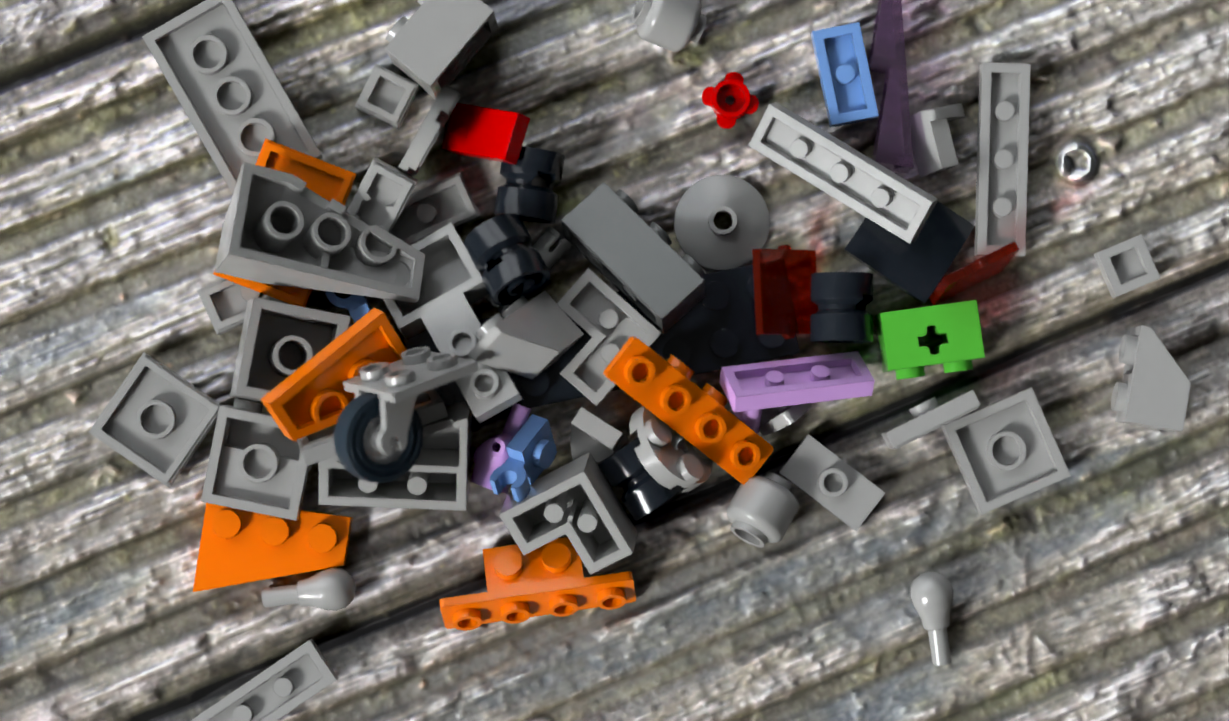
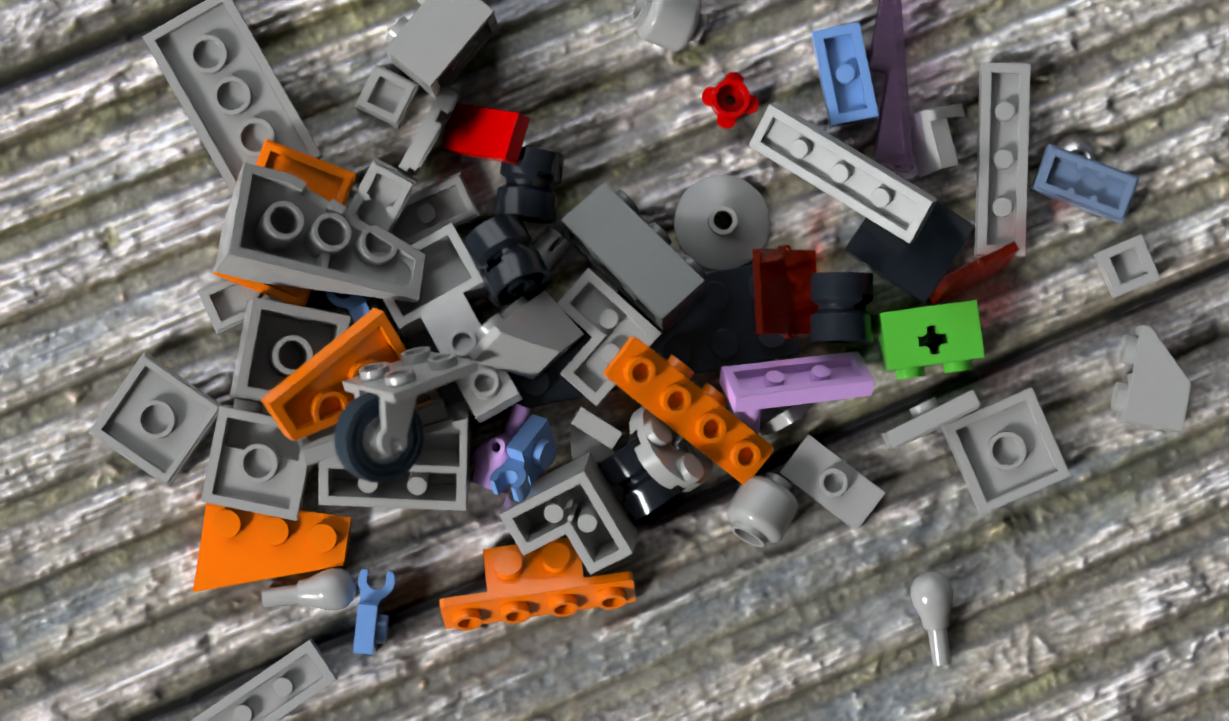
(370, 623): none -> medium blue plate
(1085, 183): none -> sand blue plate

